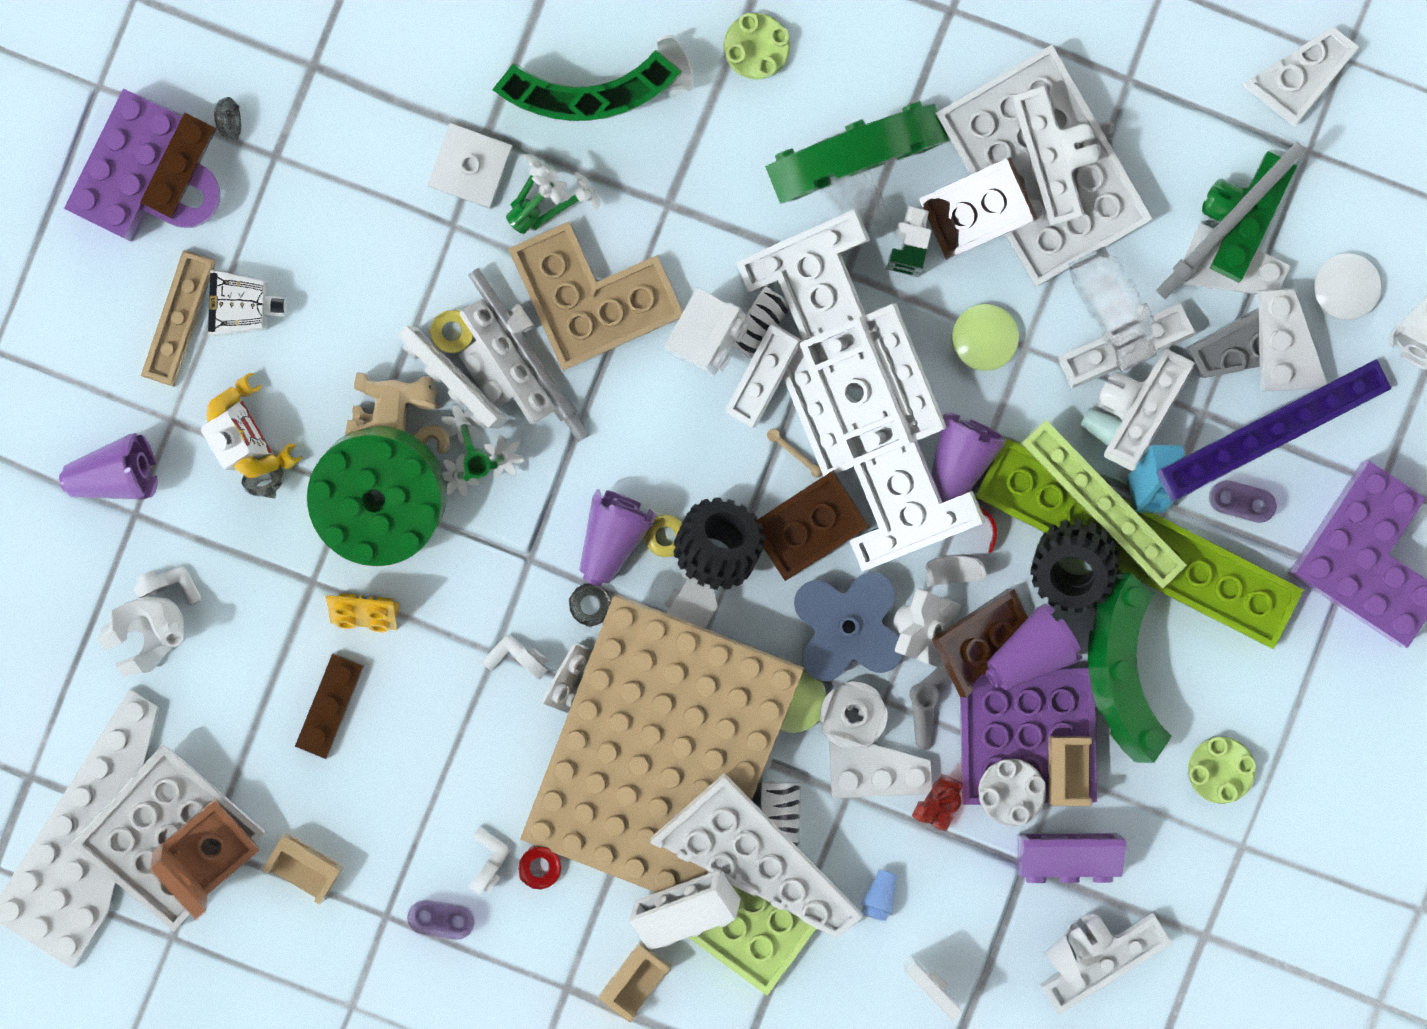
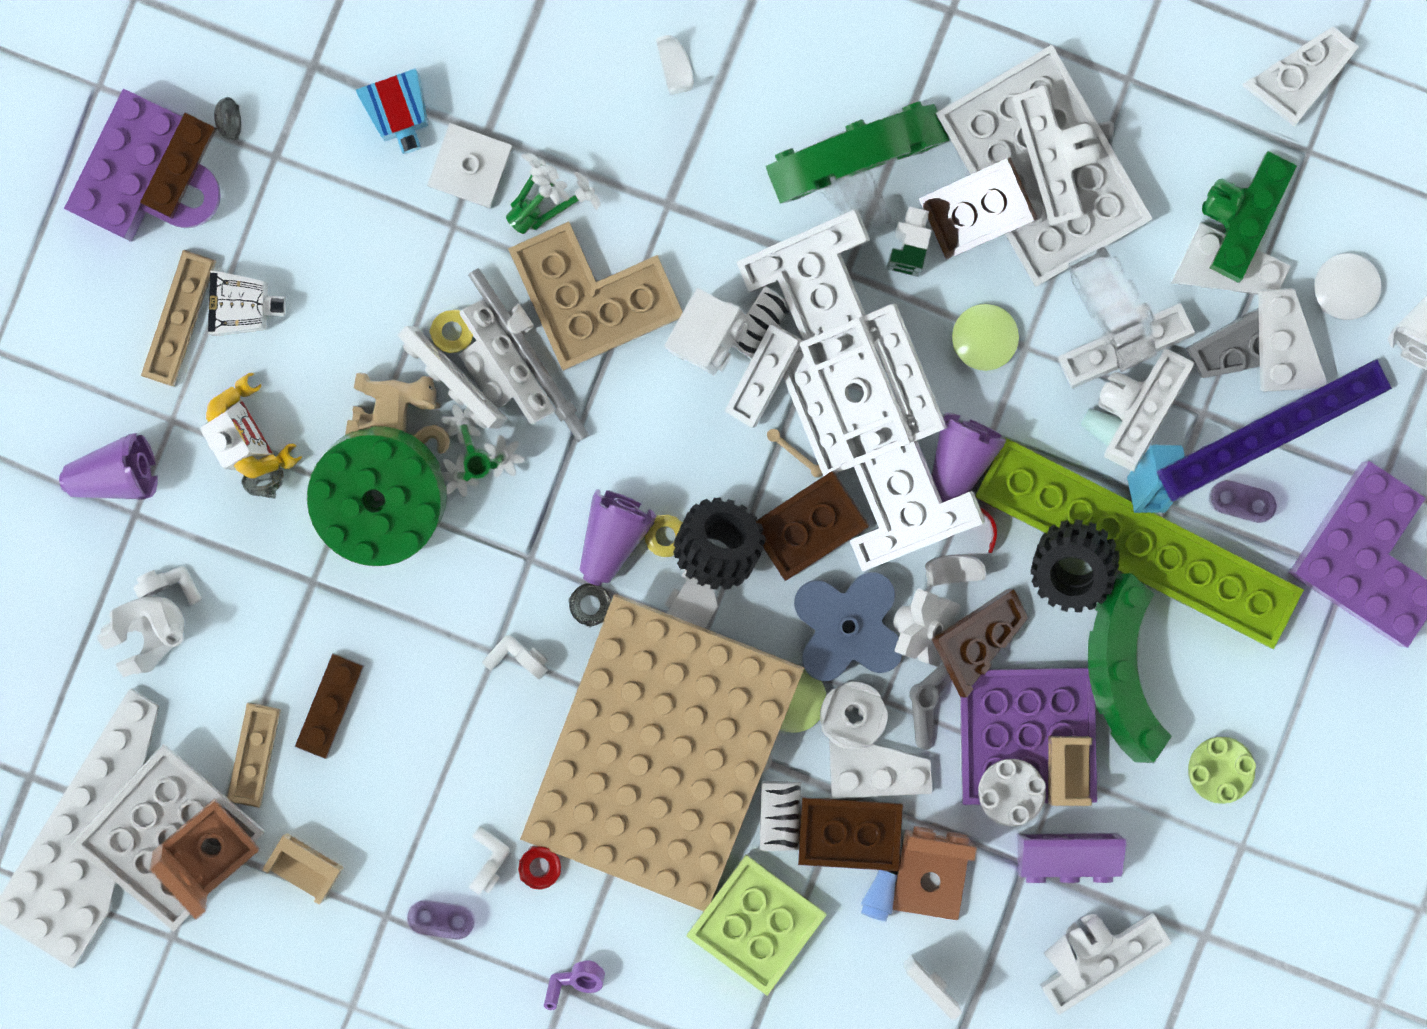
(253, 754): none -> tan tile
(349, 611): yellow hinge -> none
(397, 108): none -> torso
(567, 679): white hinge -> none
(585, 977): none -> medium lavender plate
(589, 102): green brick -> none
(634, 981): tan panel -> none
(685, 910): white brick -> none
(734, 835): white wing -> none
(756, 46): yellowish green dish -> none
(850, 834): none -> reddish brown plate
(927, 852): none -> nougat bracket
(940, 803): clear red plate -> none
(1034, 650): medium lavender cone -> none
(1103, 504): yellowish green plate -> none
(1185, 268): light grey bar -> none

